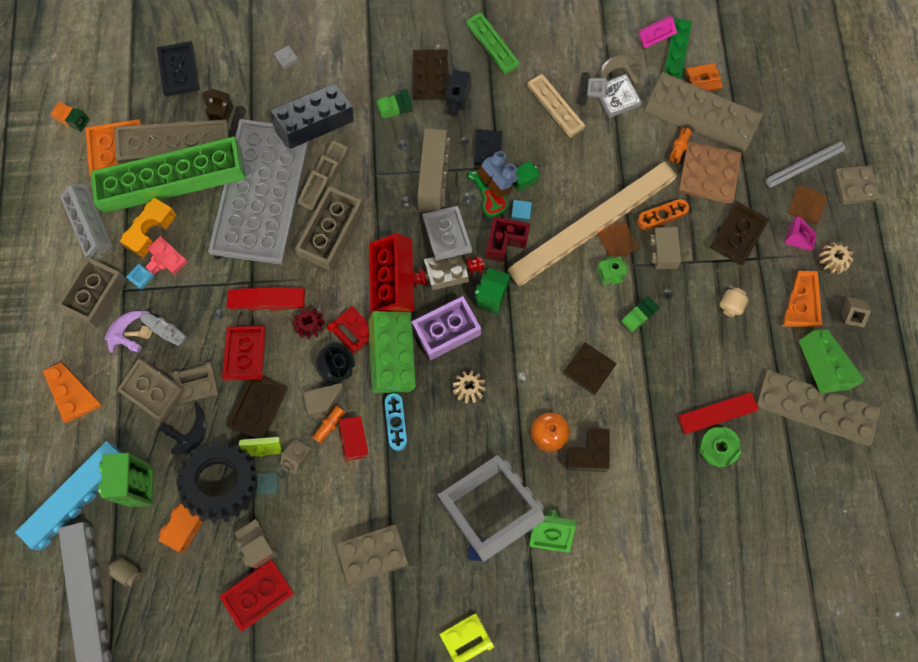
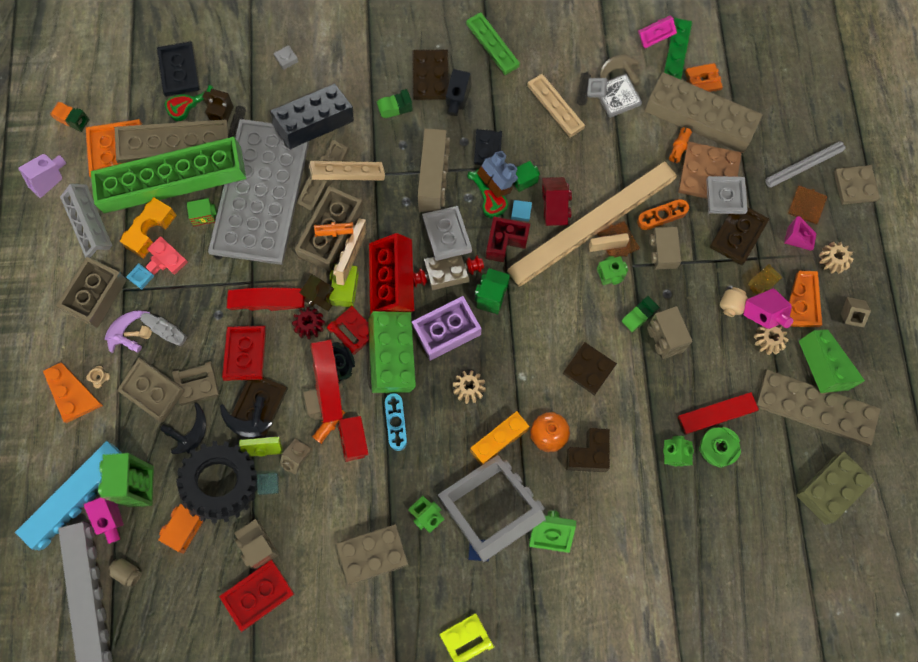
(42, 173): none -> lavender torso
(98, 371): none -> tan plate
(99, 512): none -> dark pink torso
(180, 105): none -> green piece
(201, 212): none -> bright green brick
(247, 428): none -> black piece
(317, 292): none -> dark brown brick
(326, 381): none -> red slope
(333, 229): none -> orange pin
(344, 294): none -> lime brick
(346, 170): none -> tan plate
(351, 250): none -> tan plate
(426, 514): none -> bright green brick
(499, 438): none -> light orange arch
(556, 201): none -> dark red brick
(608, 242): none -> tan tile
(669, 333): none -> dark tan brick
(678, 452): none -> bright green brick
(726, 195): none -> light grey plate
(764, 280): none -> clear yellow brick
(769, 309): none -> dark pink torso
(771, 345): none -> tan gear
(835, 488): none -> olive brick

